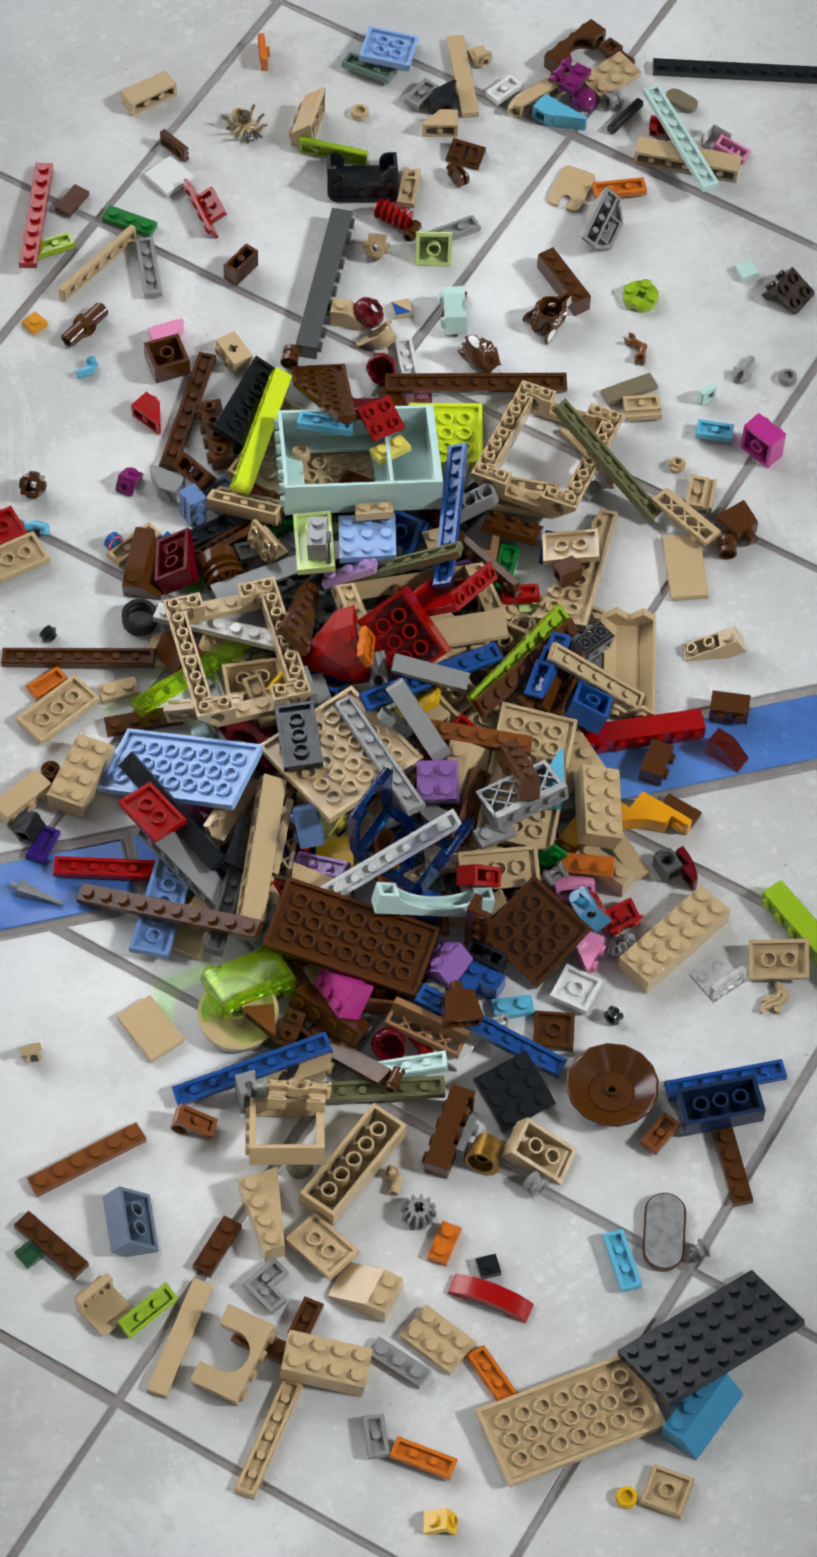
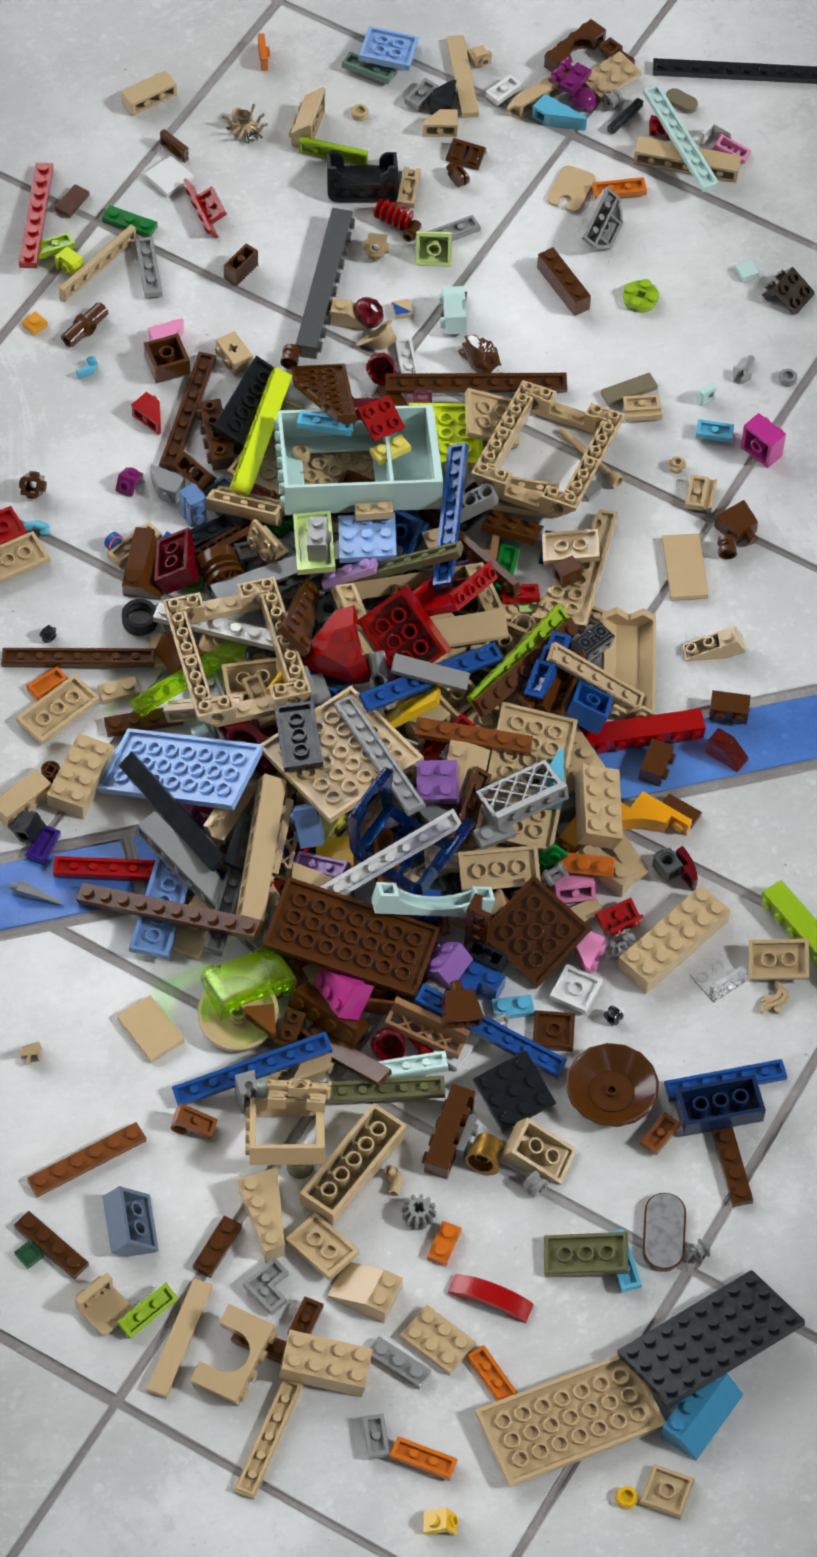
(68, 261): none -> neon yellow brick
(152, 812): red plate -> none
(366, 646): orange plate -> none
(394, 1080): reddish brown pin -> none
(395, 722): light grey piece -> none
(418, 720): light grey beam -> none
(478, 875): red slope -> none
(484, 413): none -> tan plate
(488, 1266): black plate -> none
(515, 761): reddish brown arch -> none
(548, 317): reddish brown piece -> none
(584, 902): dark azure torso -> none
(586, 1254): none -> olive tile
(606, 460): olive plate -> none
(642, 347): dark orange arm -> none
(686, 517): tan fence -> none

